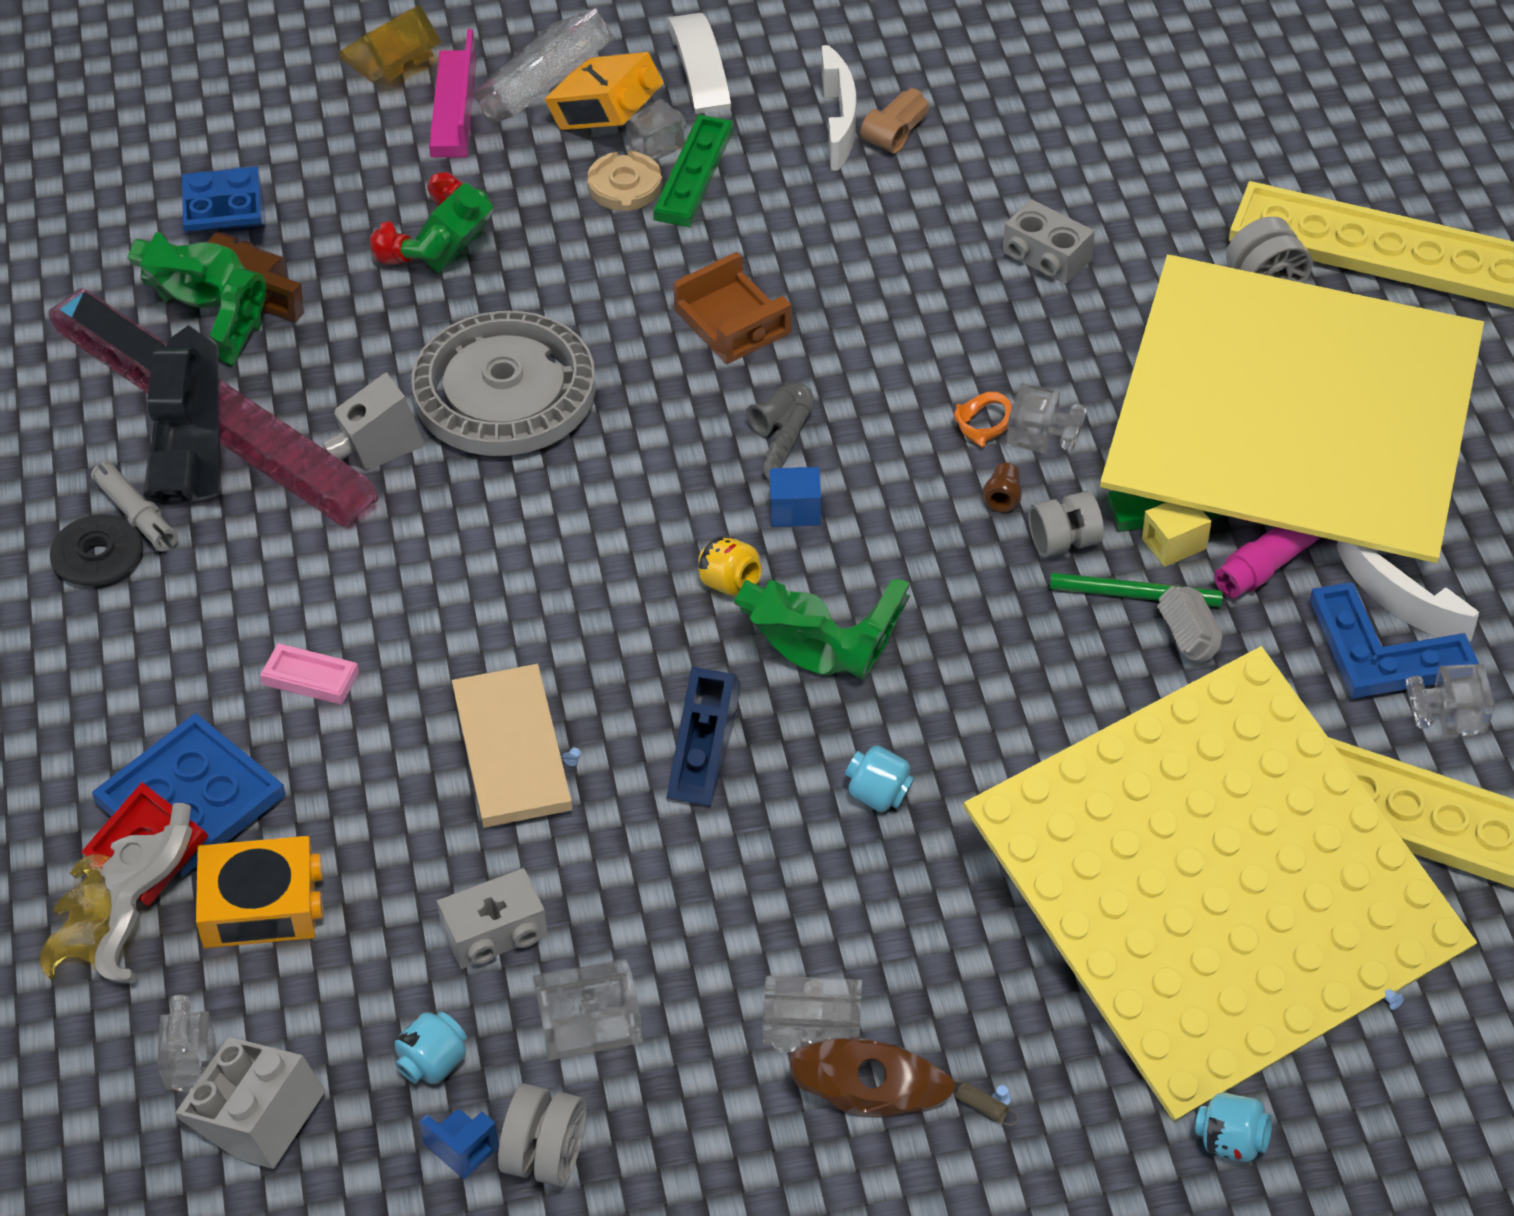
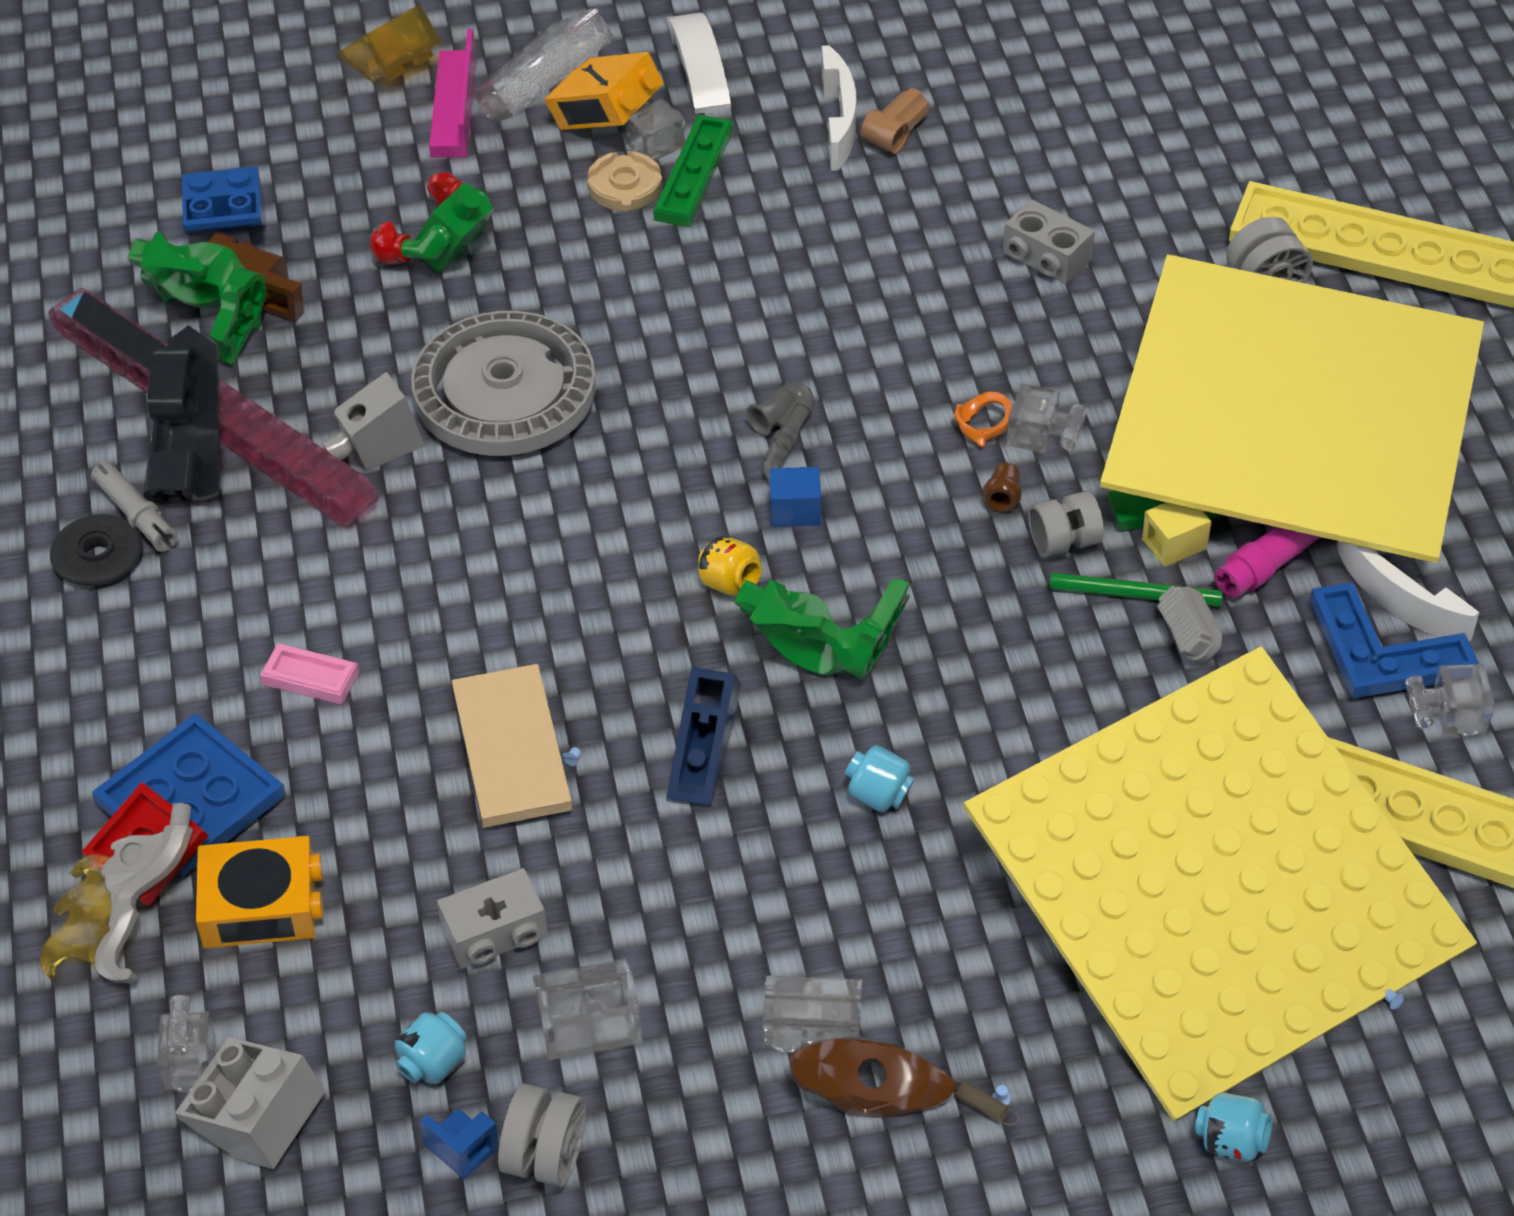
(730, 309): dark orange panel -> none

